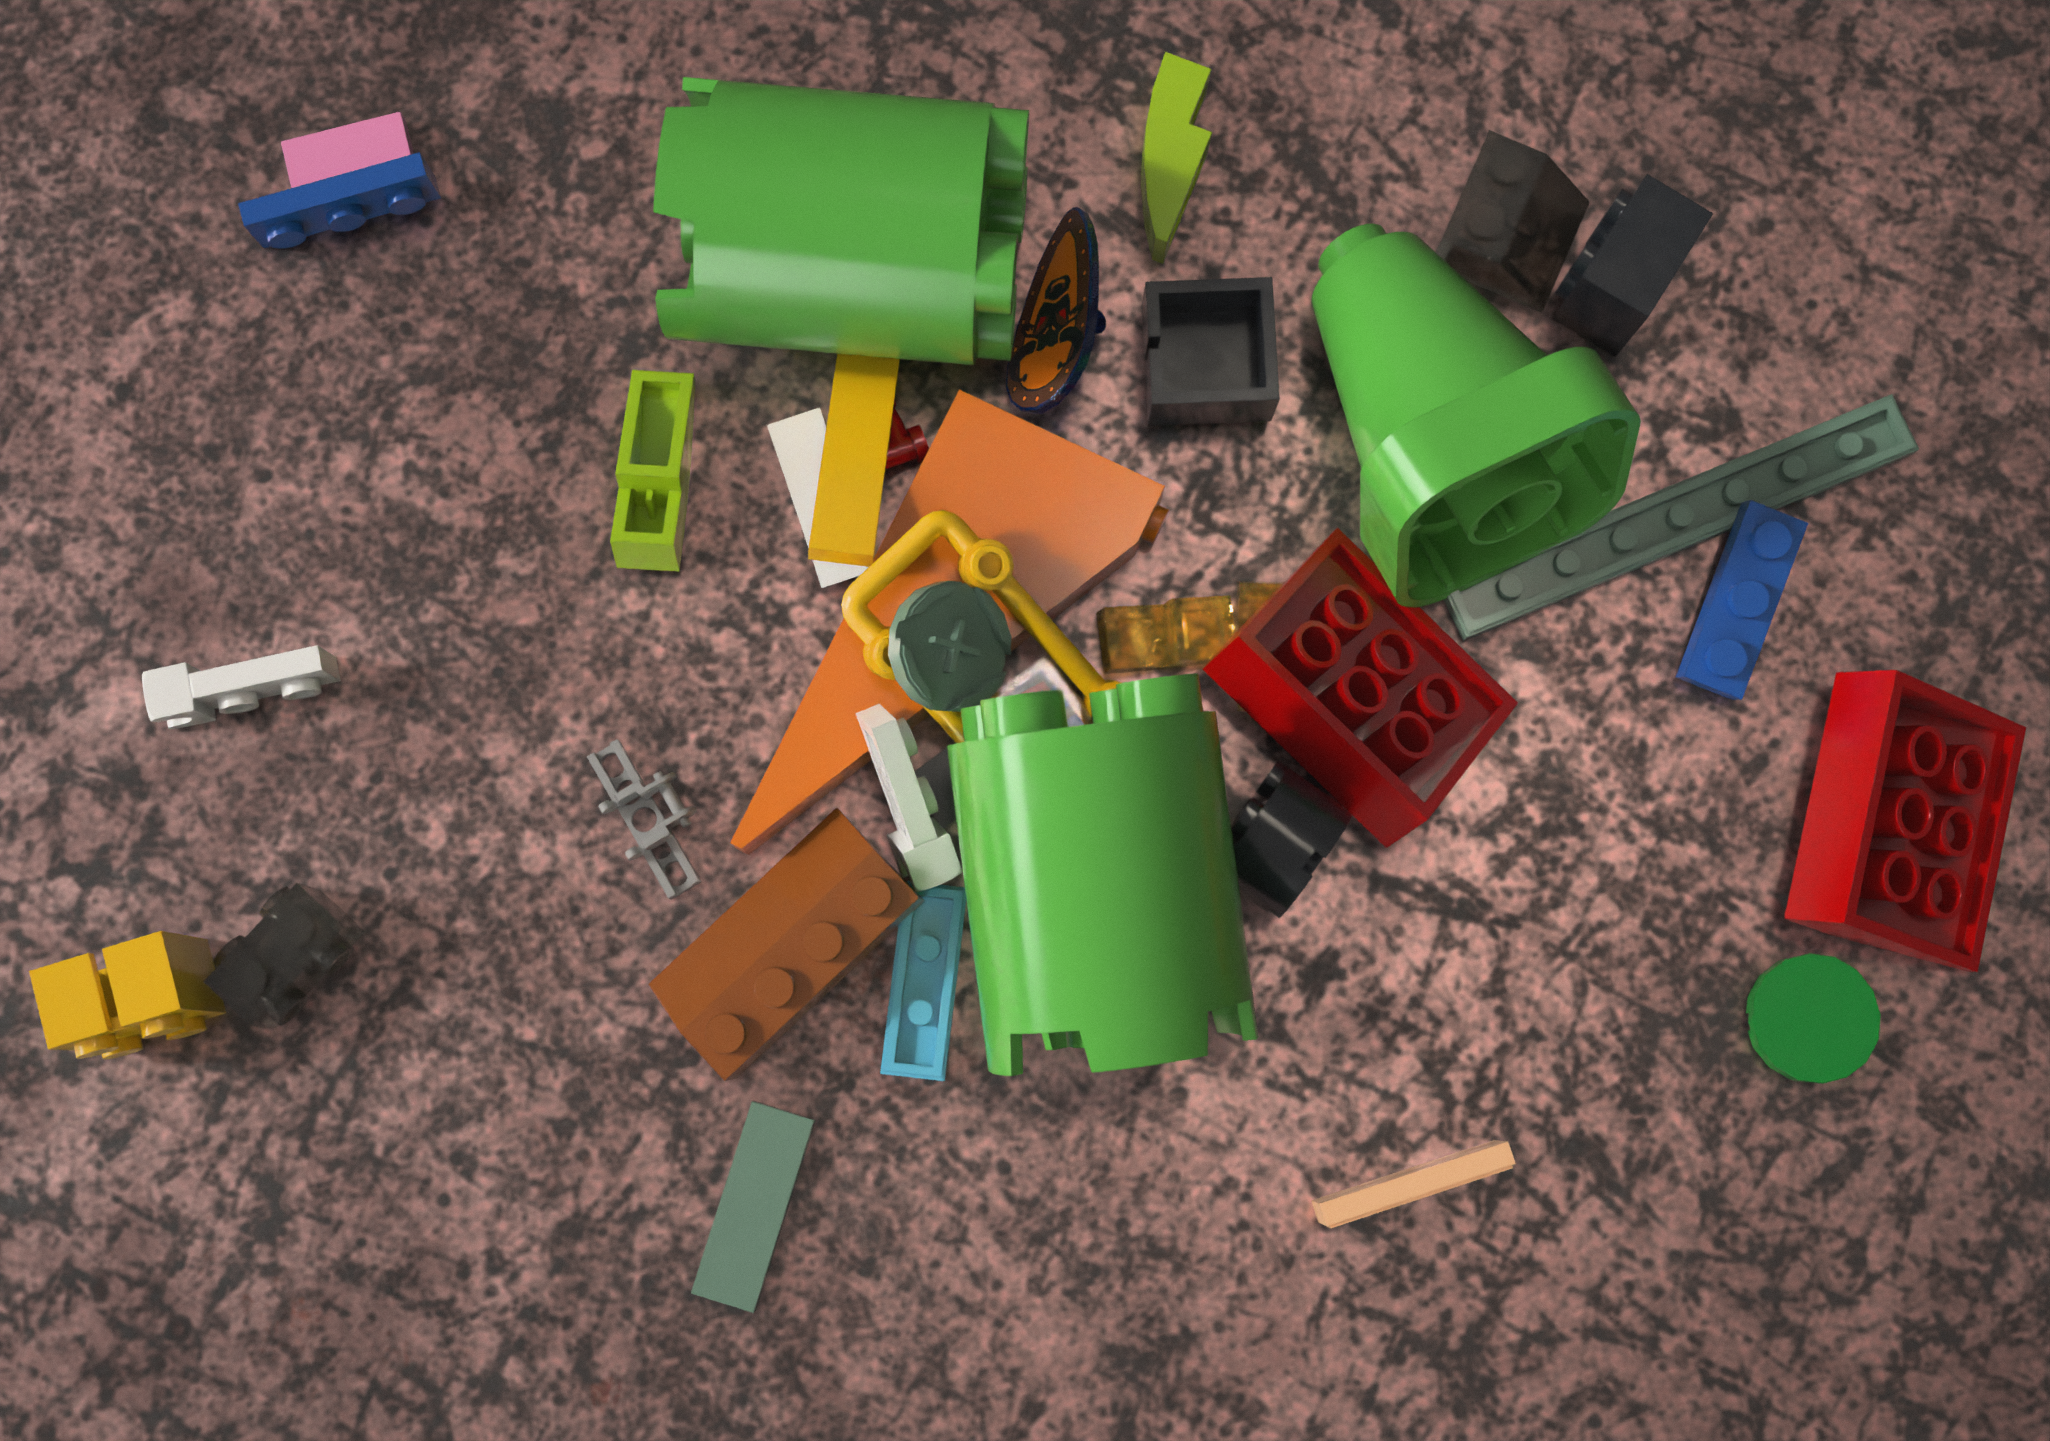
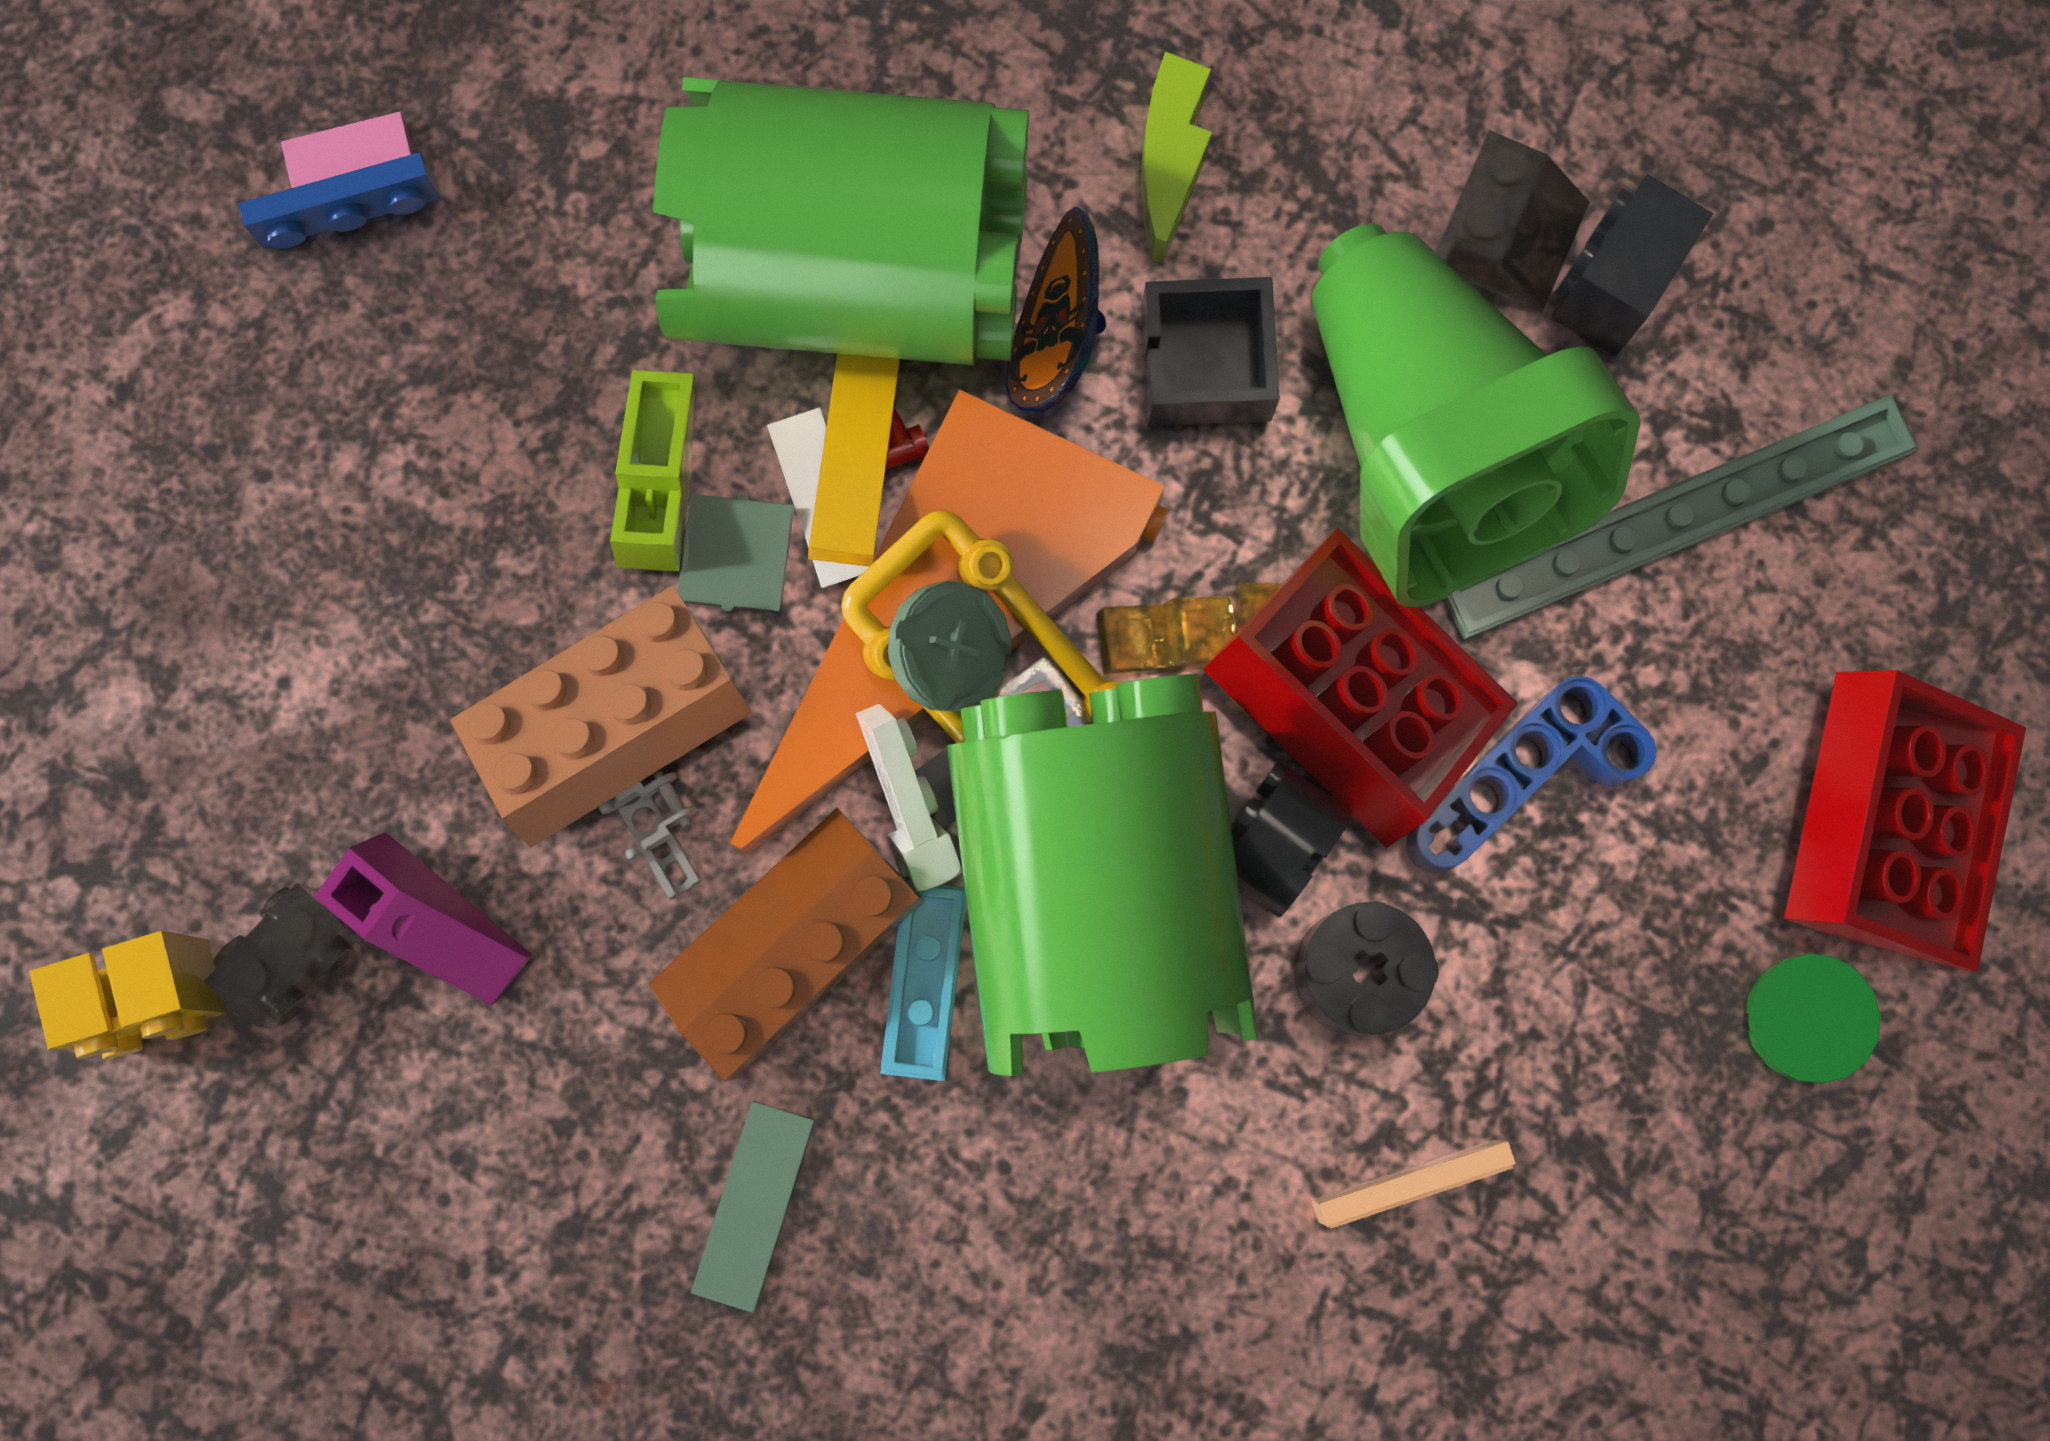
(190, 695): white plate -> none
(421, 918): none -> magenta slope
(599, 717): none -> nougat brick
(736, 553): none -> sand green piece
(1402, 970): none -> black brick
(1515, 782): none -> blue beam
(1741, 600): blue plate -> none

